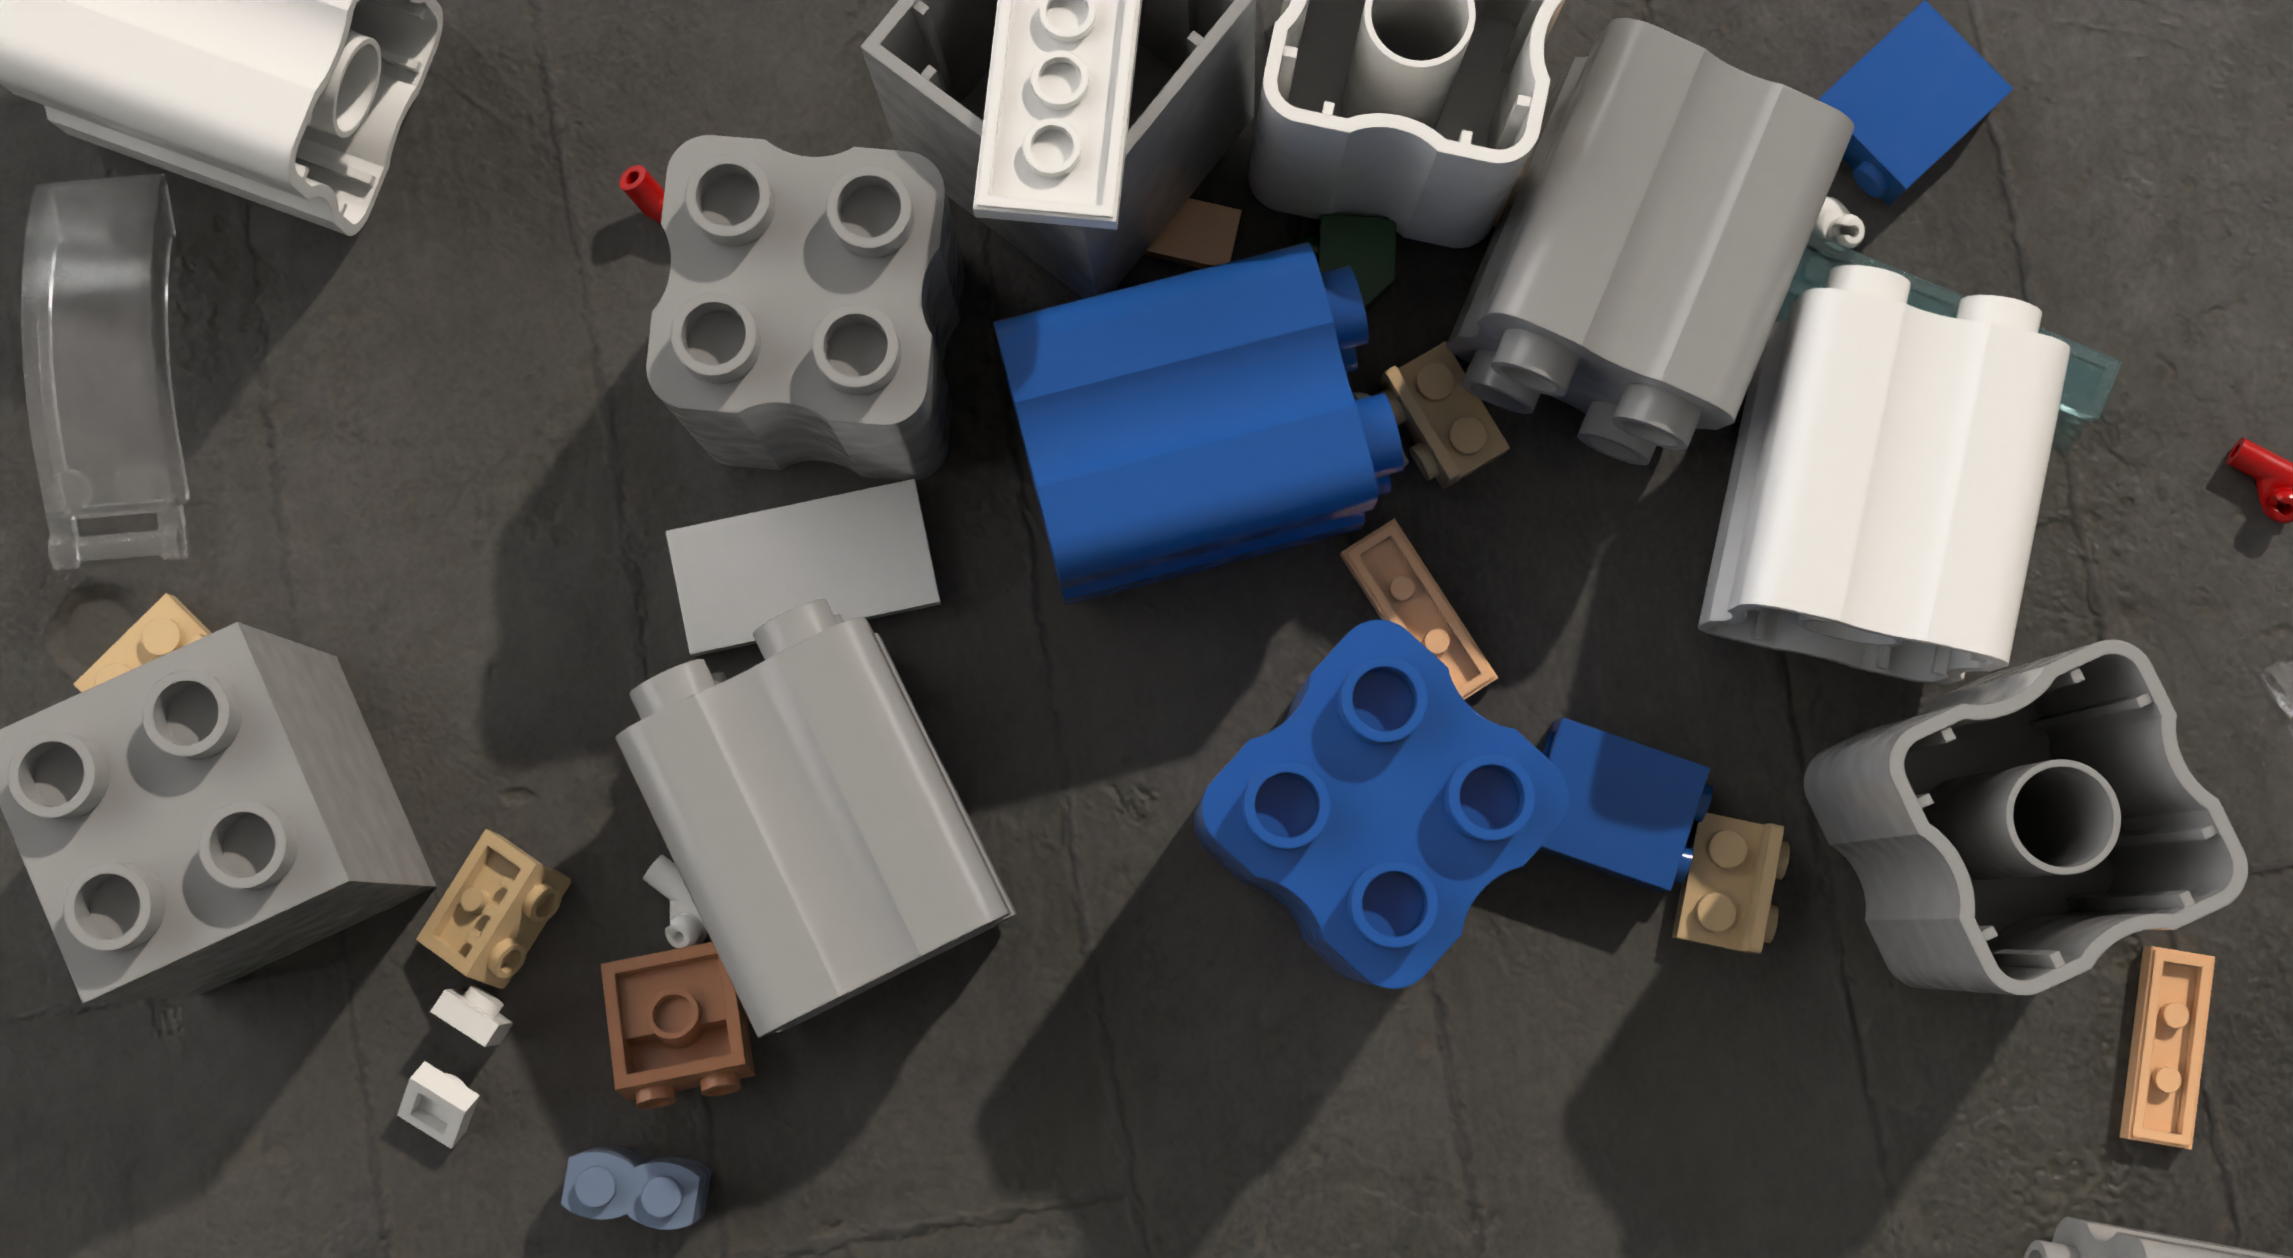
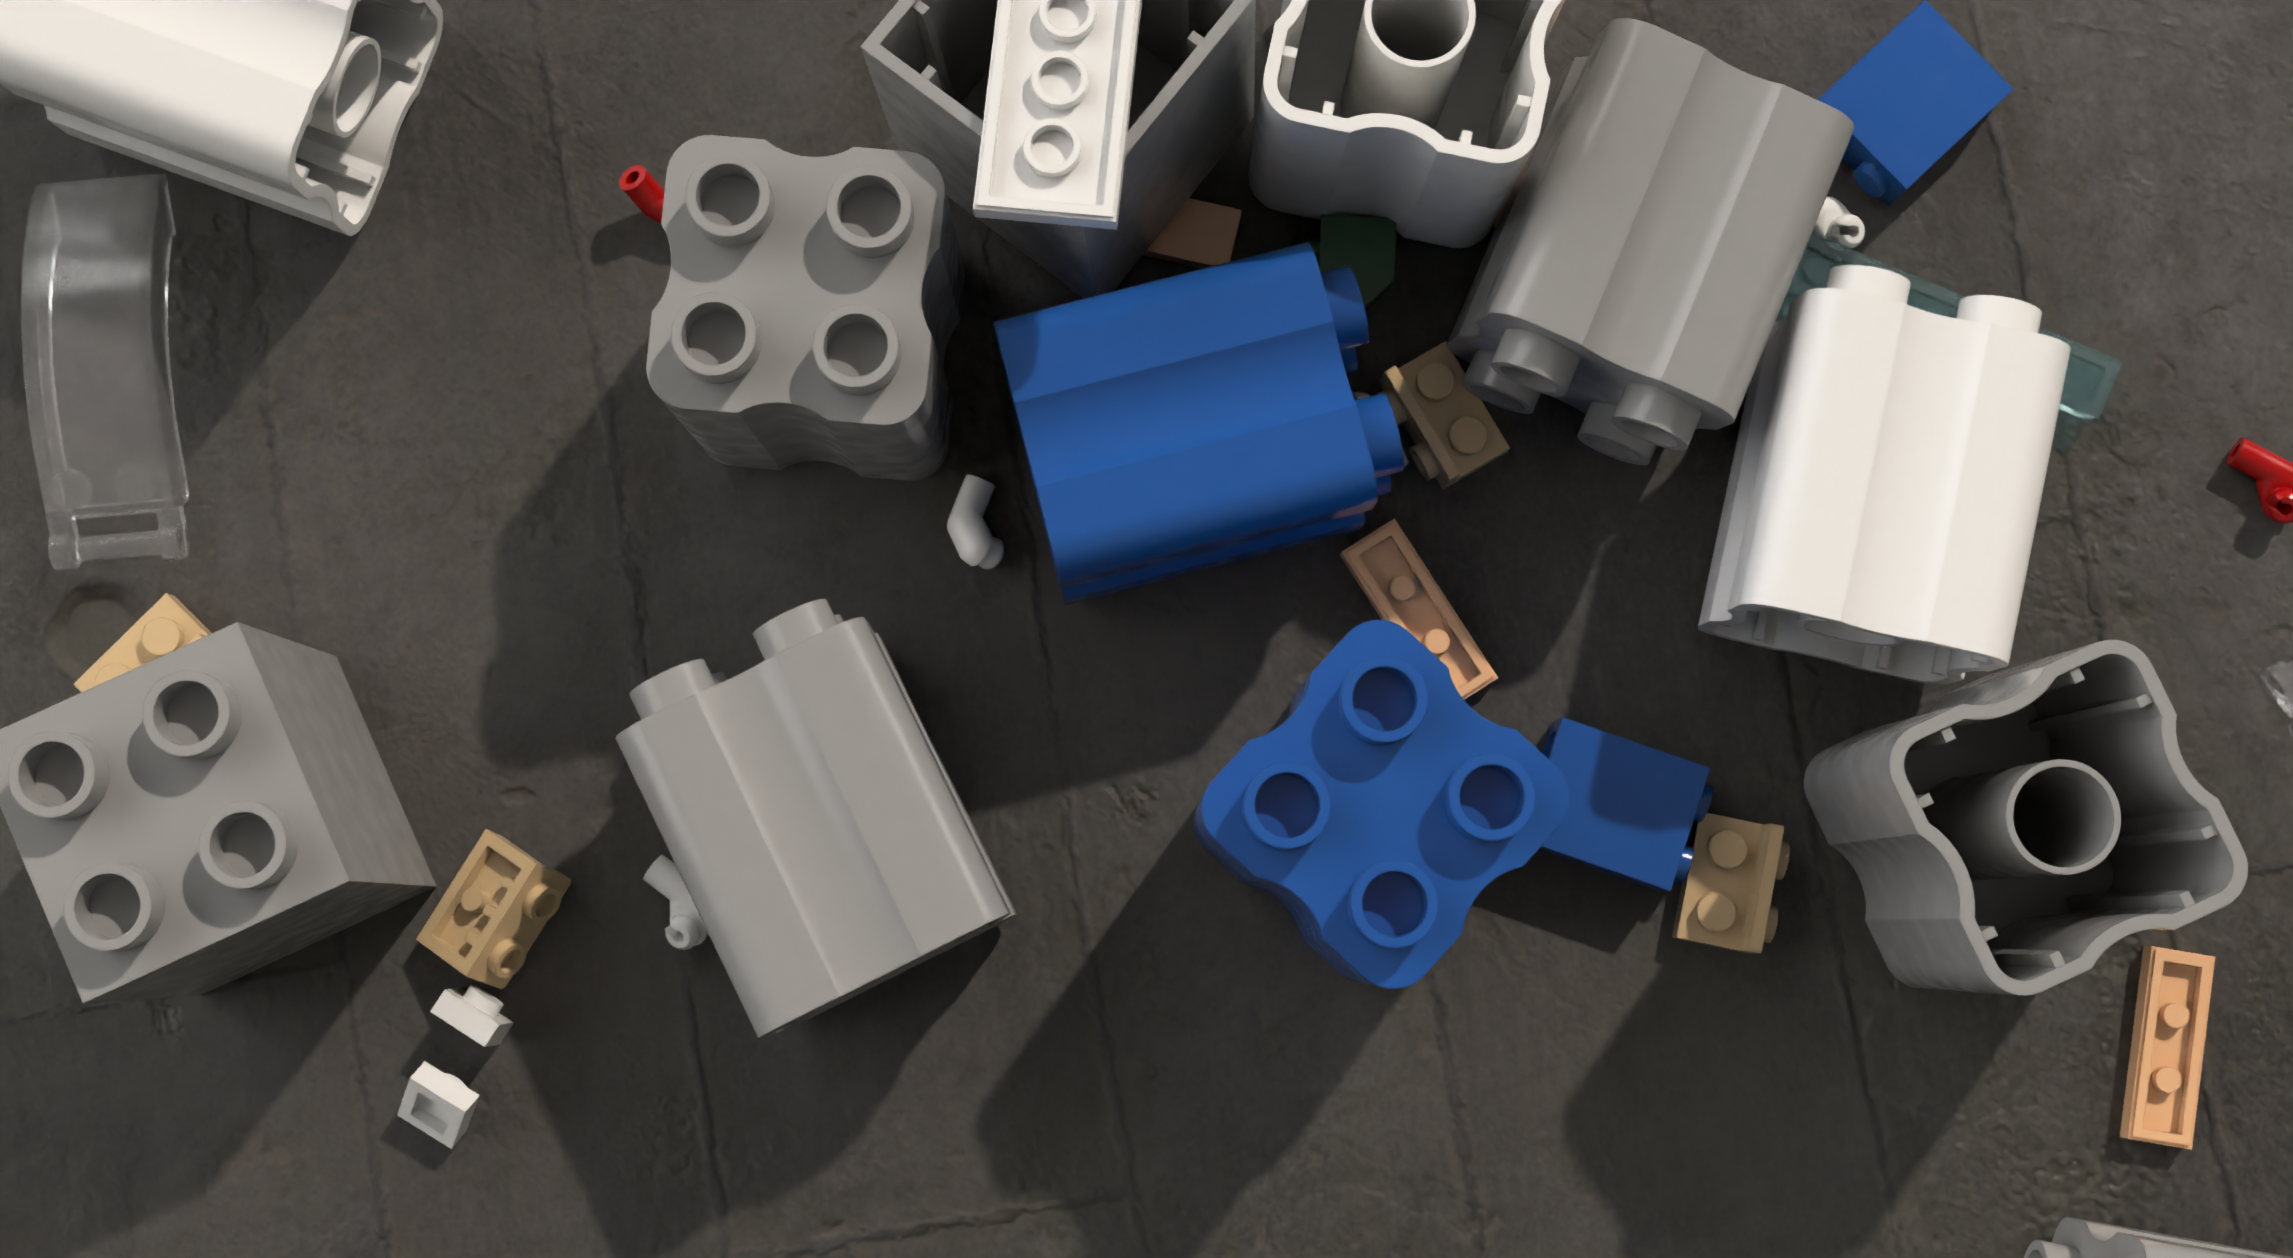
(619, 1182): sand blue brick -> none
(675, 1026): nougat plate -> none
(852, 548): white tile -> none
(968, 527): none -> white arm

